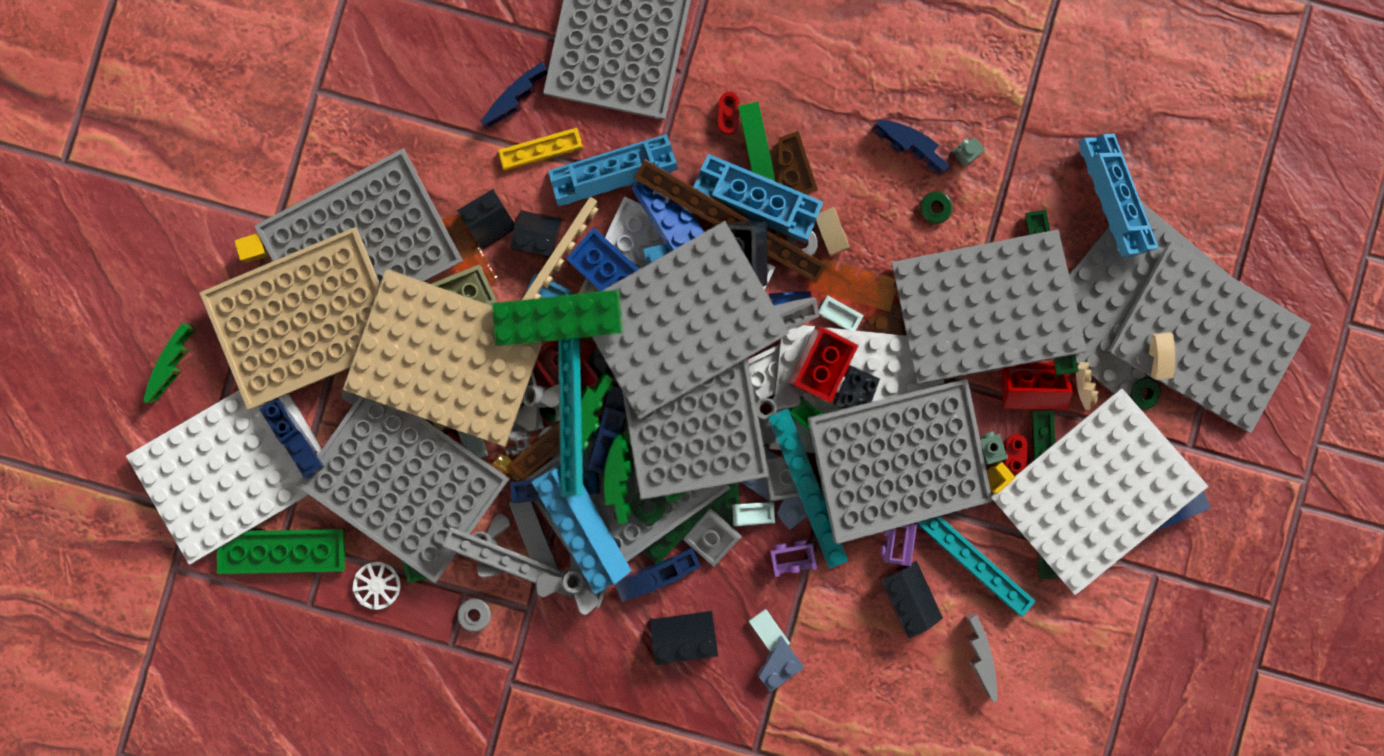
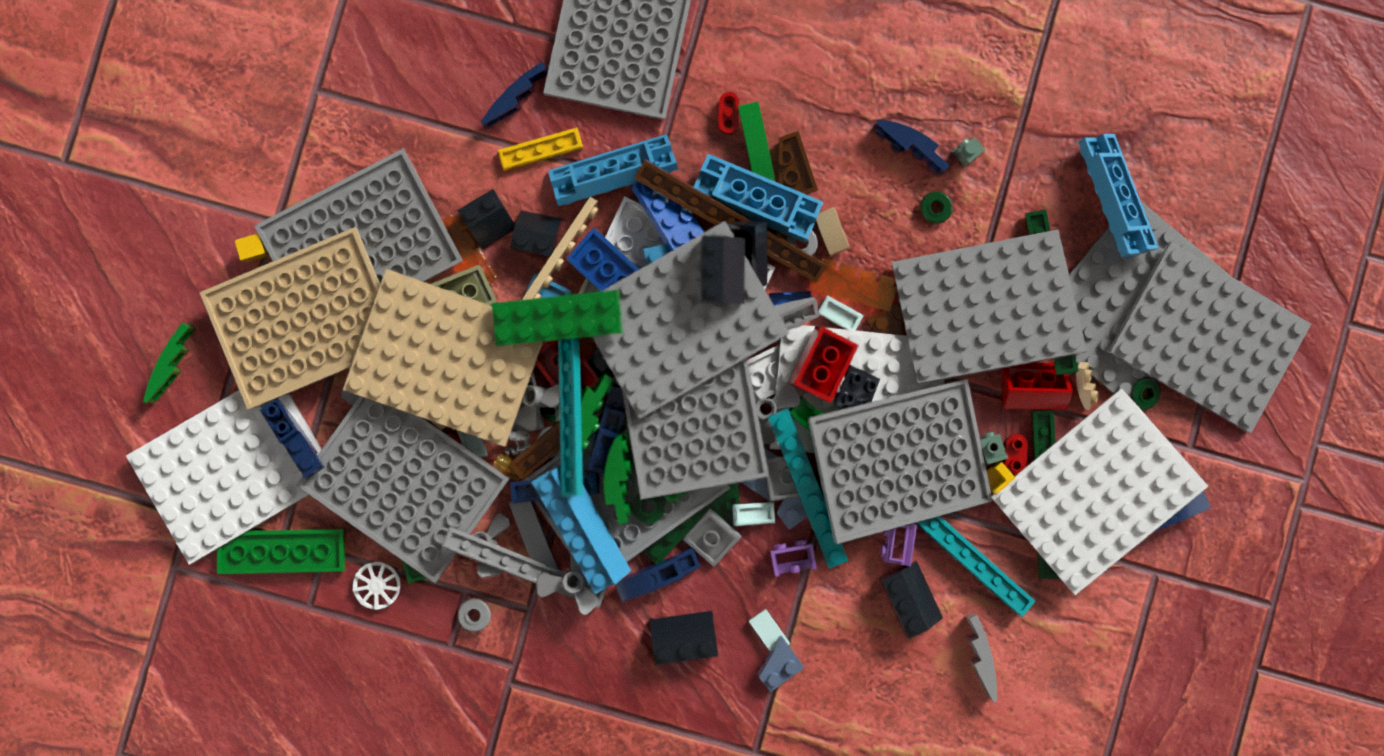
(722, 270): none -> black slope
(1163, 351): tan slope -> none

